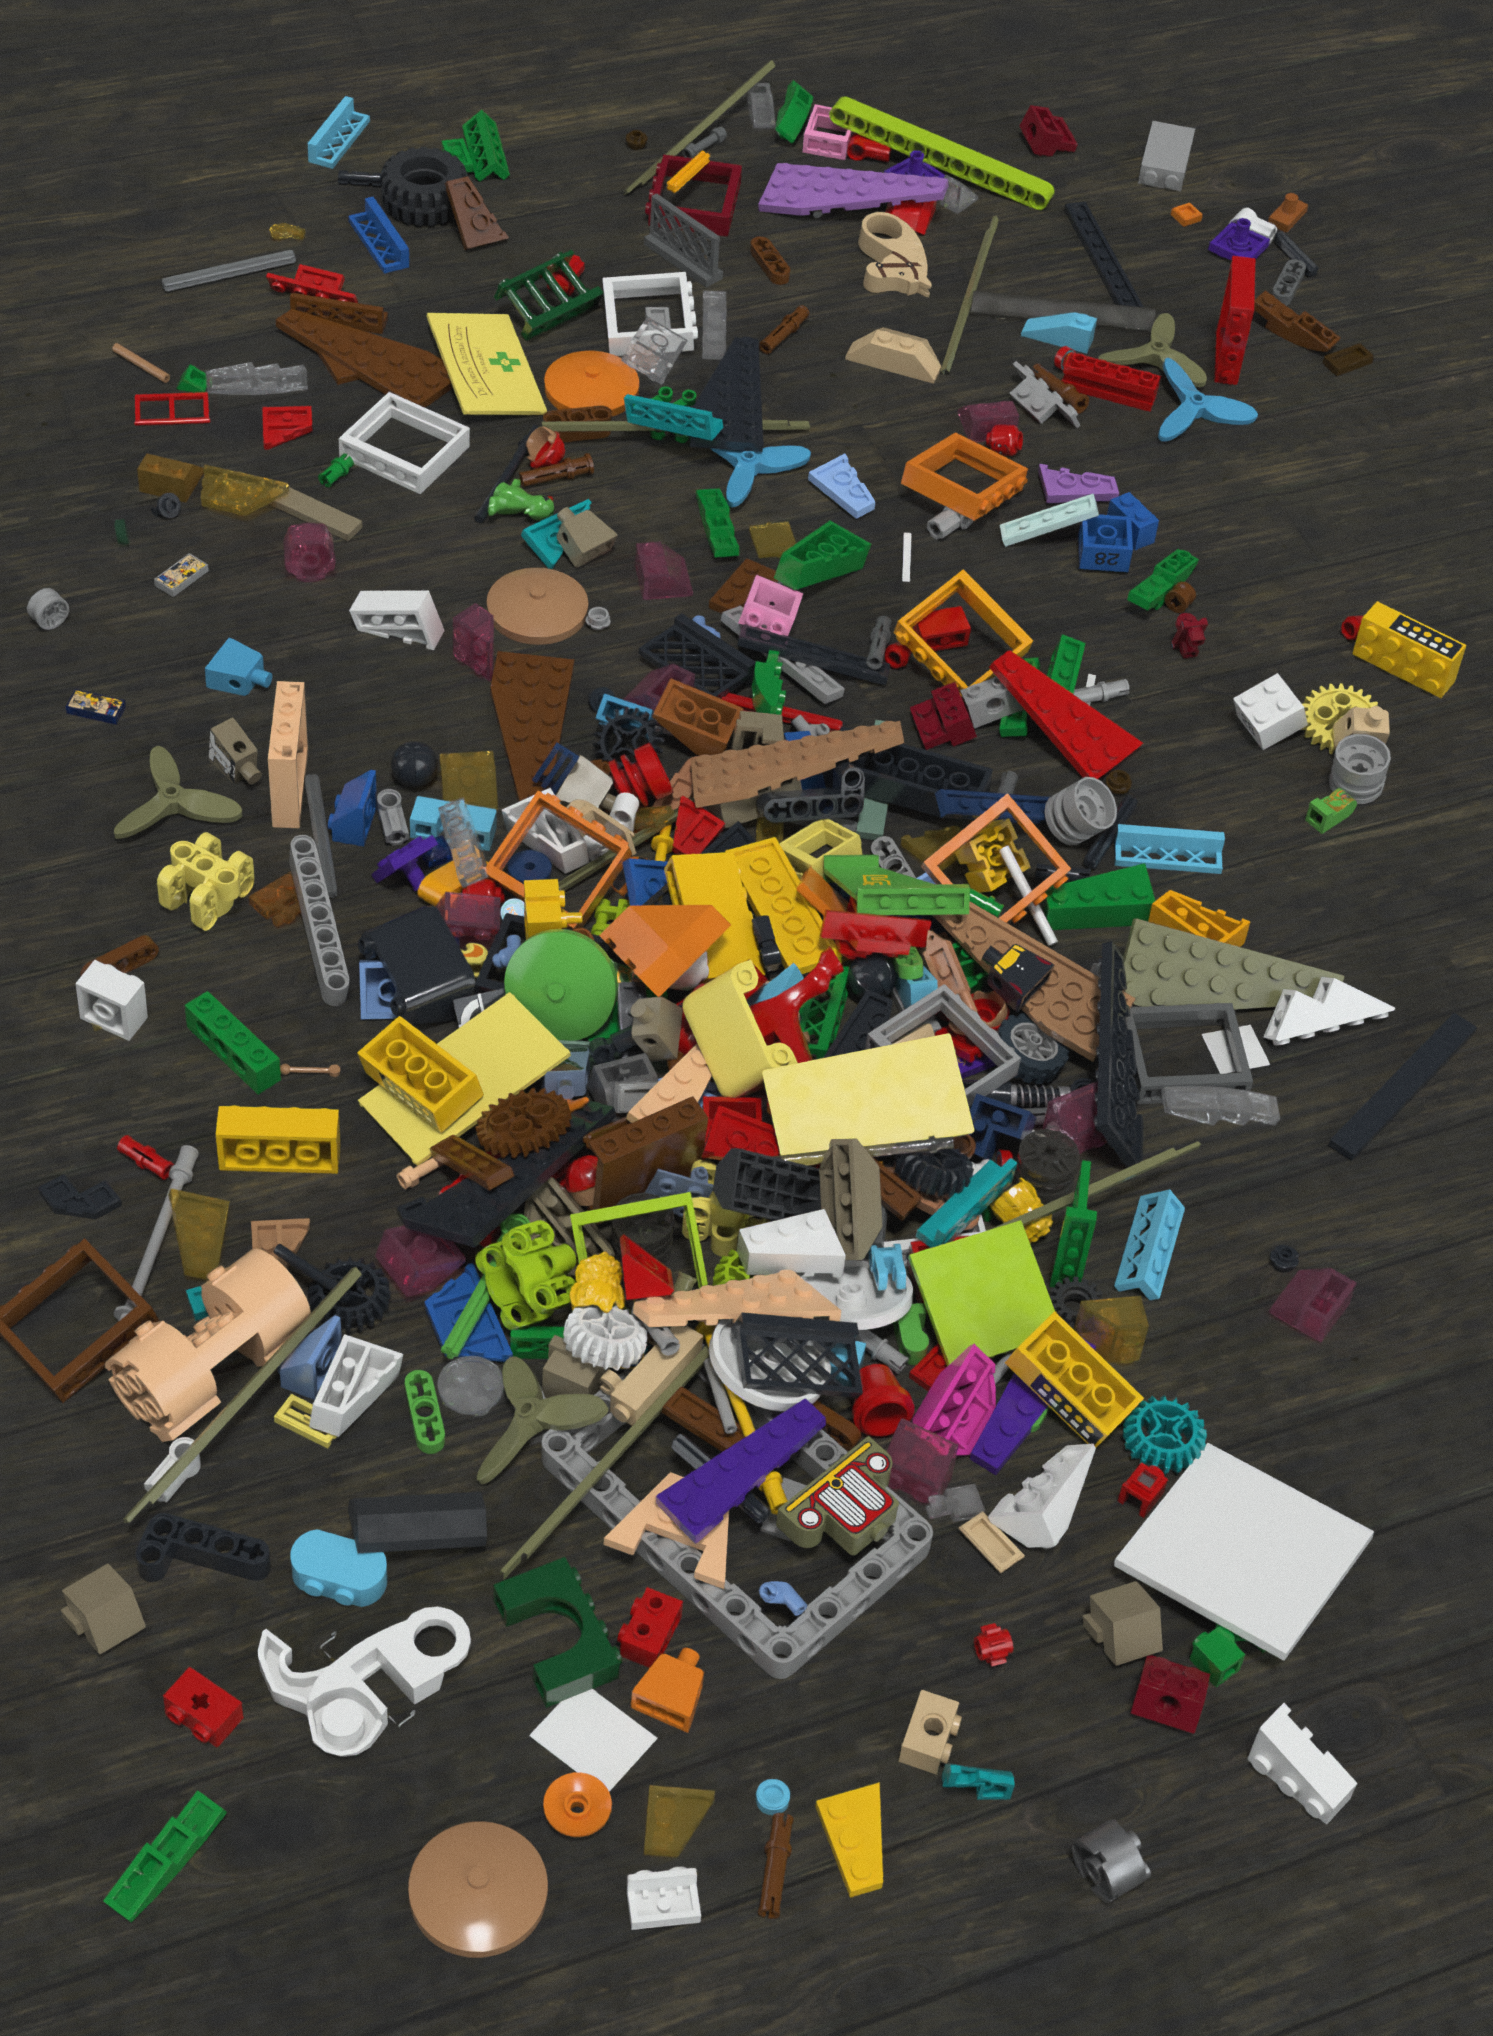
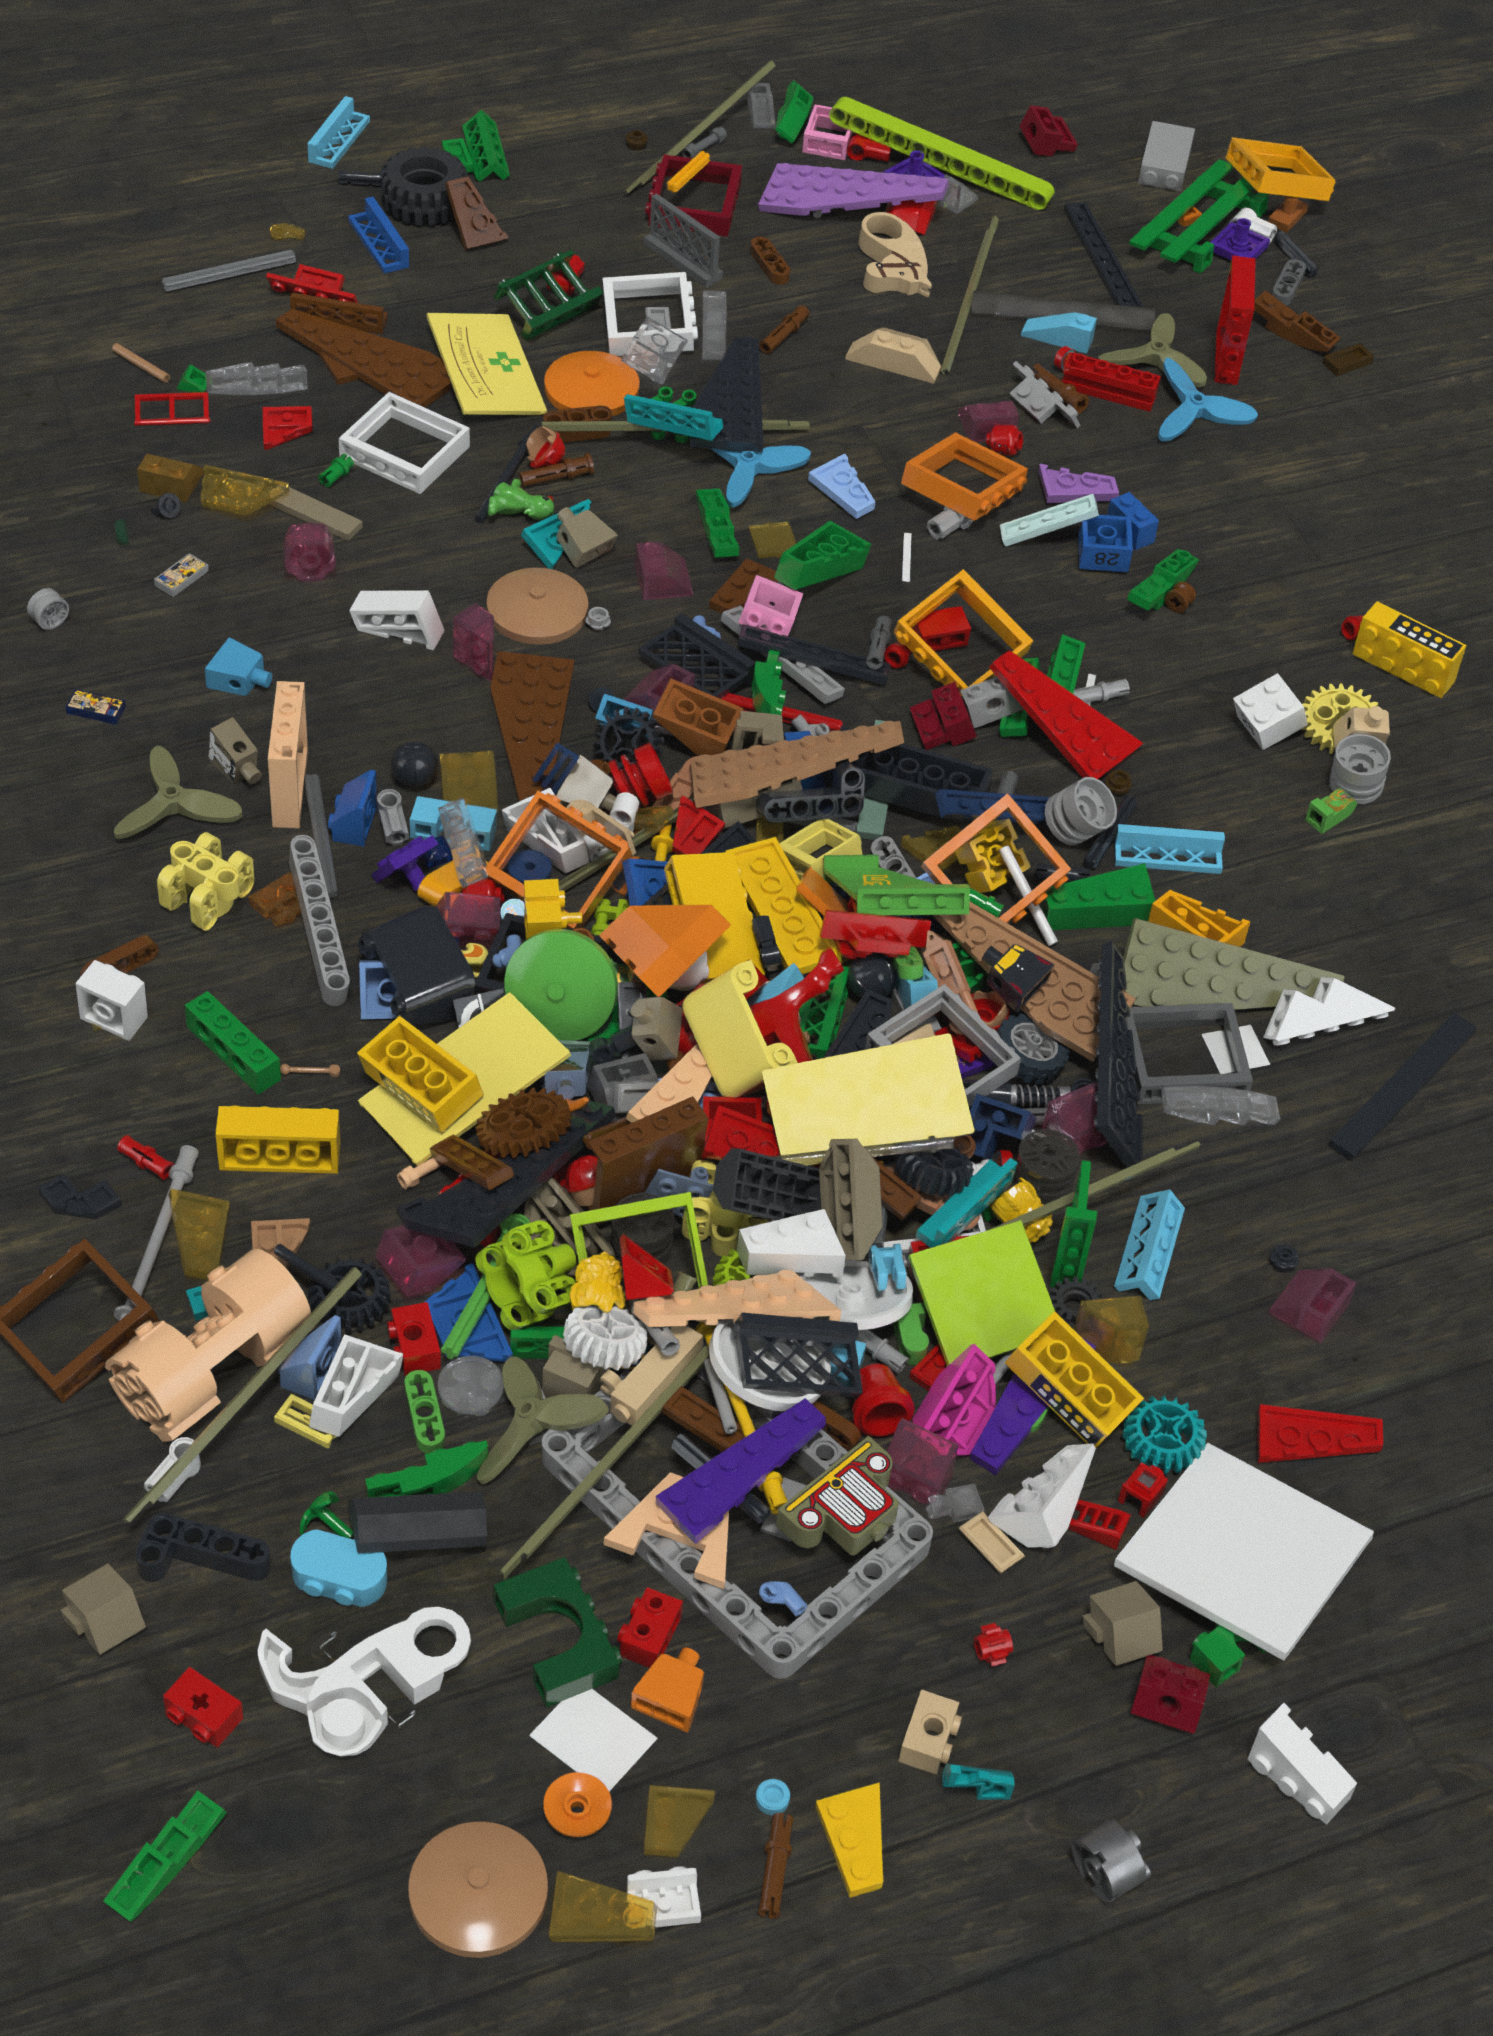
(319, 1510): none -> green plant
(415, 1323): none -> red brick
(441, 1474): none -> green slope
(598, 1913): none -> clear yellow wing
(1108, 1516): none -> red slope
(1185, 245): none -> green fence
(1189, 634): dark red hips -> none
(1254, 156): none -> light orange window
(1311, 1434): none -> red wing

